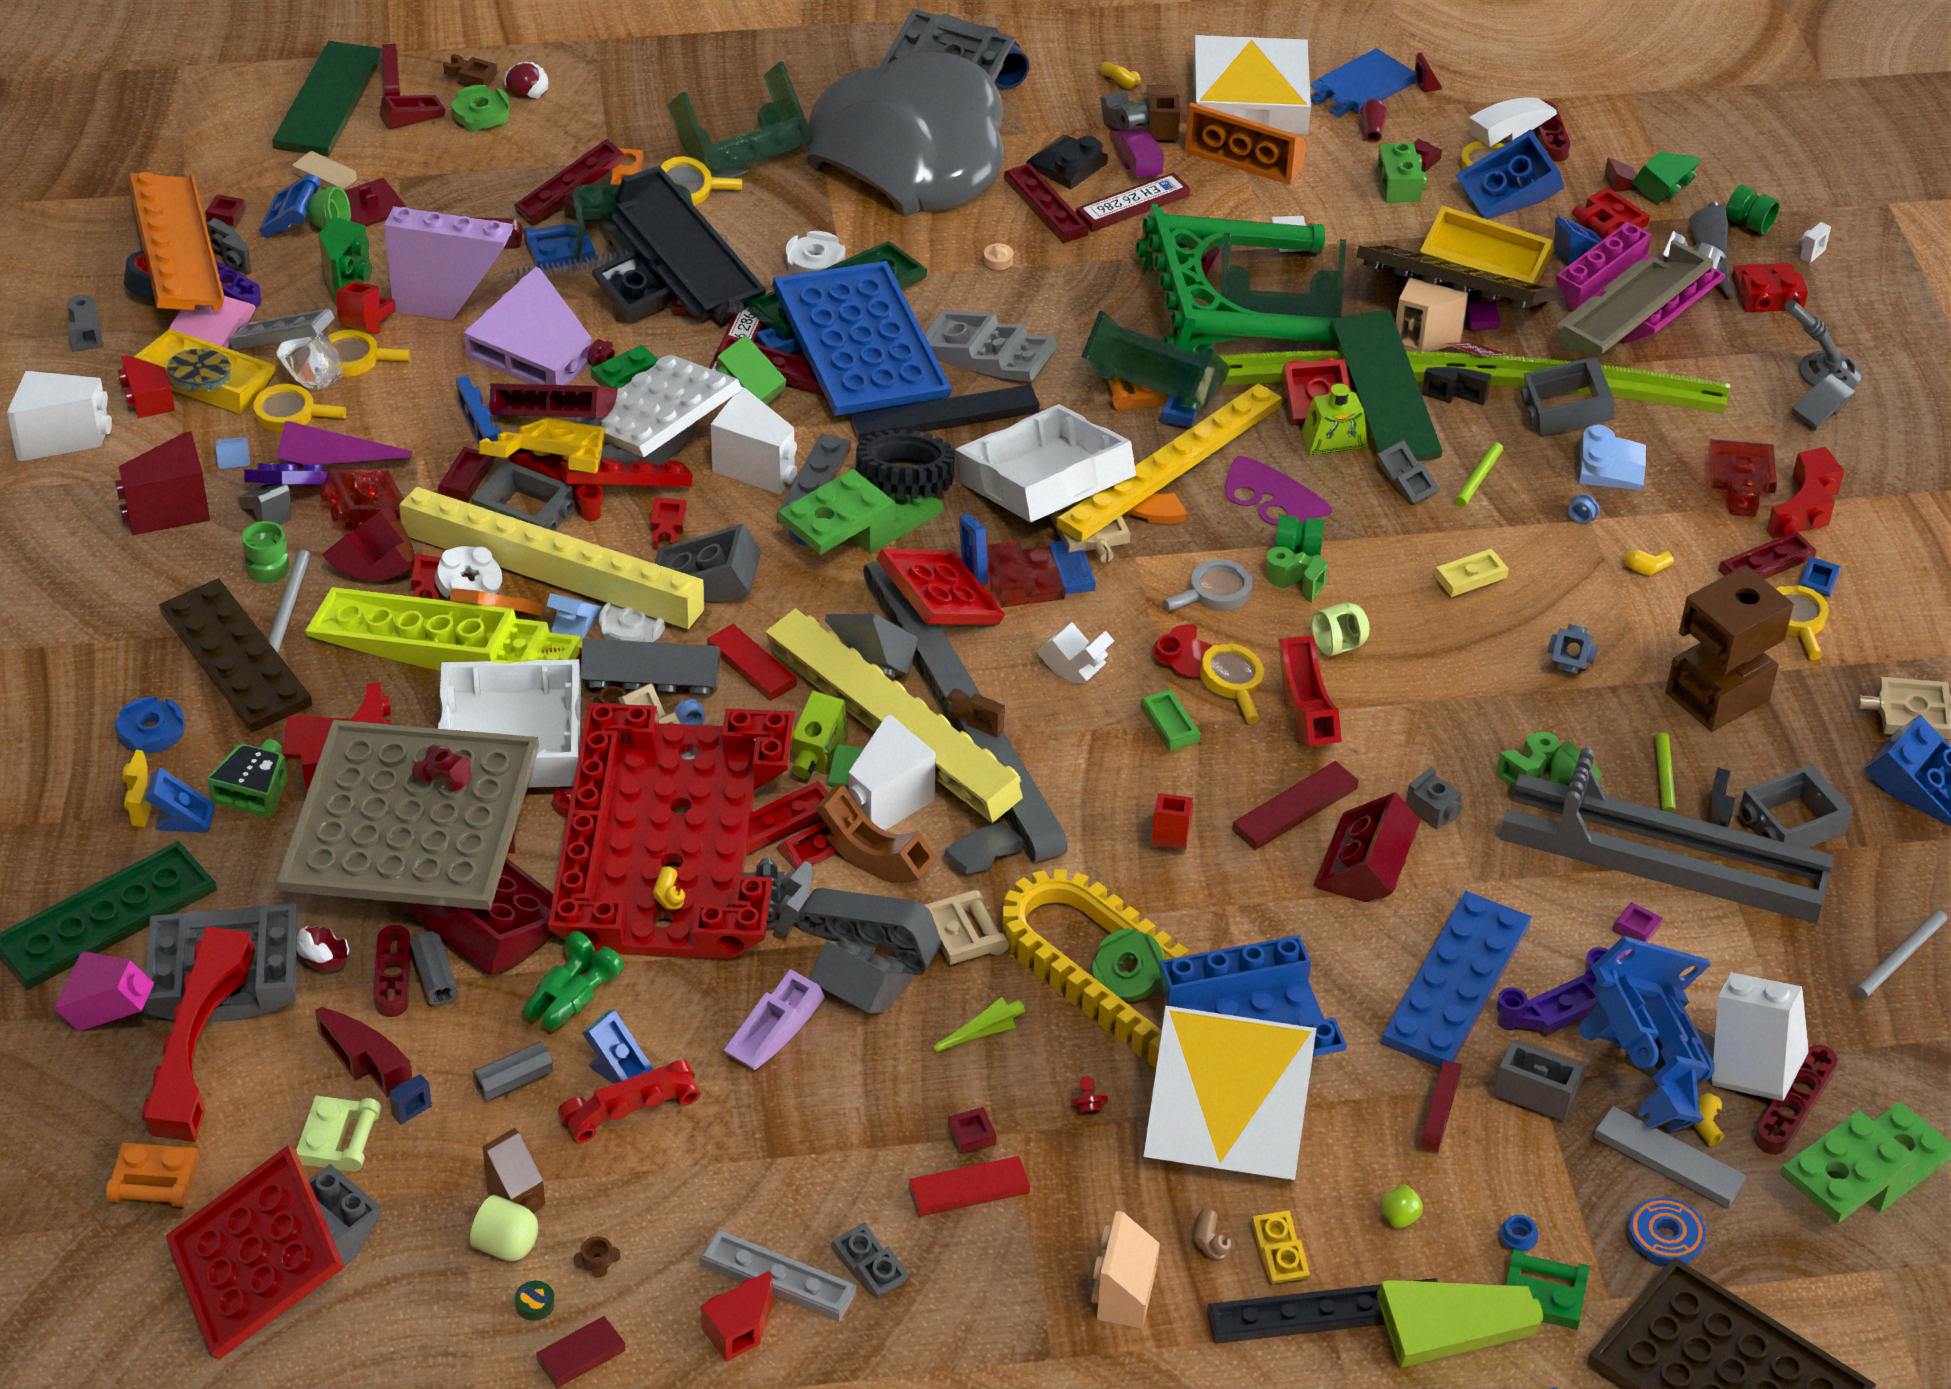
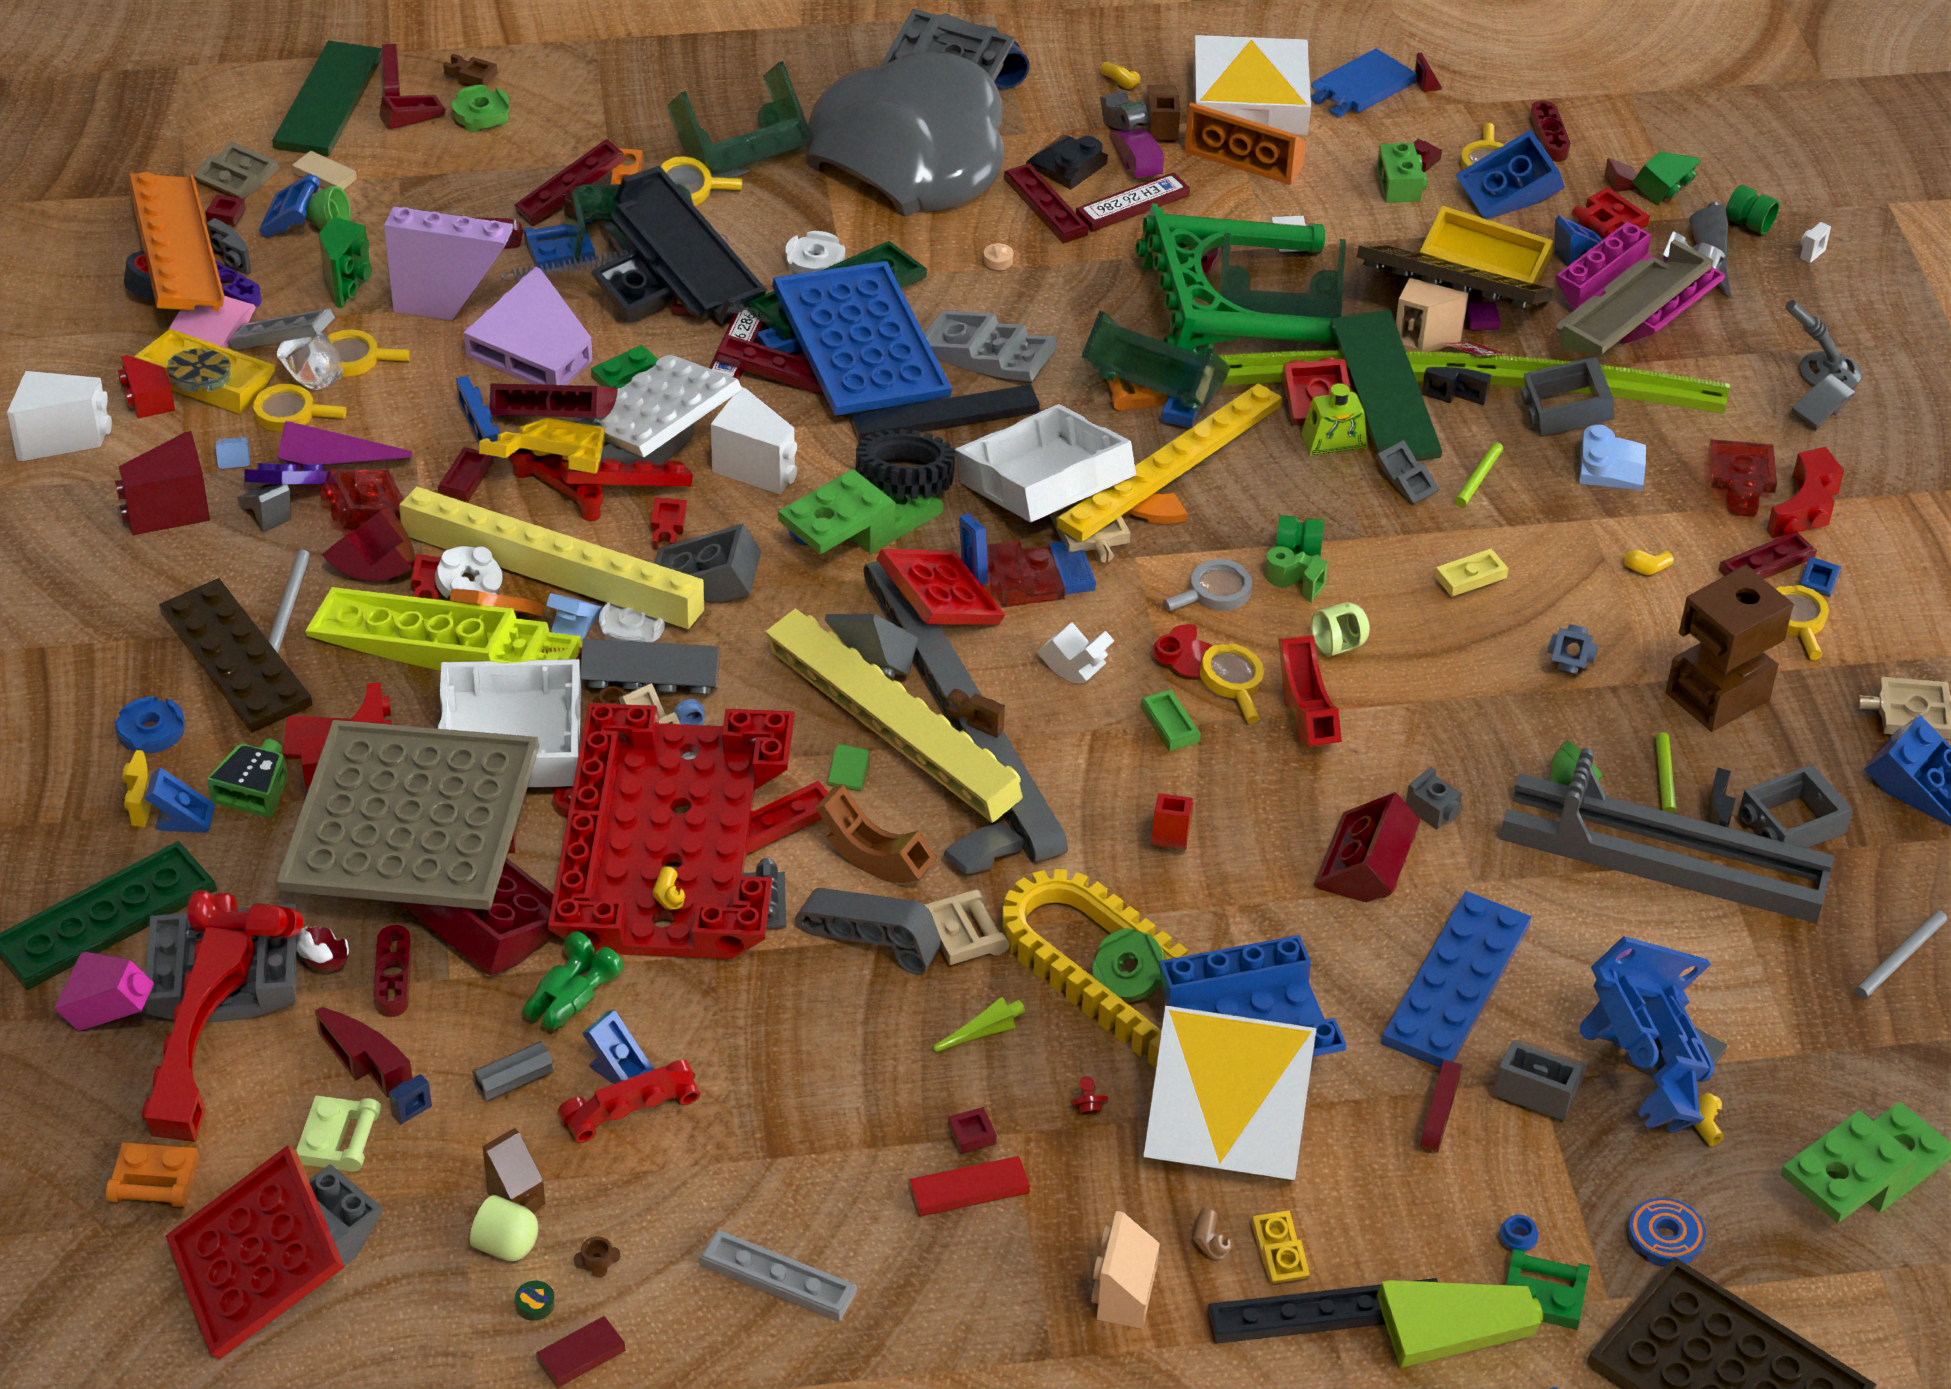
(84, 324): dark grey leg -> none
(222, 912): none -> red piece
(237, 170): none -> dark tan slope
(265, 552): bright green wheel -> none
(362, 308): red brick -> none
(372, 202): dark red piece -> none
(434, 968): dark grey axle -> none
(443, 766): dark red plate -> none
(514, 478): dark grey window -> none
(526, 79): dark red hair -> none
(600, 352): dark red plate -> none
(739, 1316): red slope -> none
(752, 370): bright green brick -> none
(752, 662): red tile -> none
(775, 1020): lavender slope -> none
(796, 890): dark grey slope -> none
(807, 846): red slope -> none
(818, 733): lime torso -> none
(819, 468): dark grey plate -> none
(860, 975): dark grey slope -> none
(868, 1262): dark grey slope -> none
(893, 775): white slope -> none
(1286, 492): magenta piece -> none
(1295, 805): dark red tile -> none
(1373, 119): dark red cone -> none
(1401, 1206): lime piece -> none
(1509, 119): white slope -> none
(1535, 759): bright green leg -> none
(1553, 1008): dark purple plate -> none
(1579, 513): medium blue plate -> none
(1637, 923): magenta tile -> none
(1670, 1157): light grey tile -> none
(1759, 1036): white slope -> none
(1769, 286): red plate -> none
(1799, 1100): dark red beam -> none

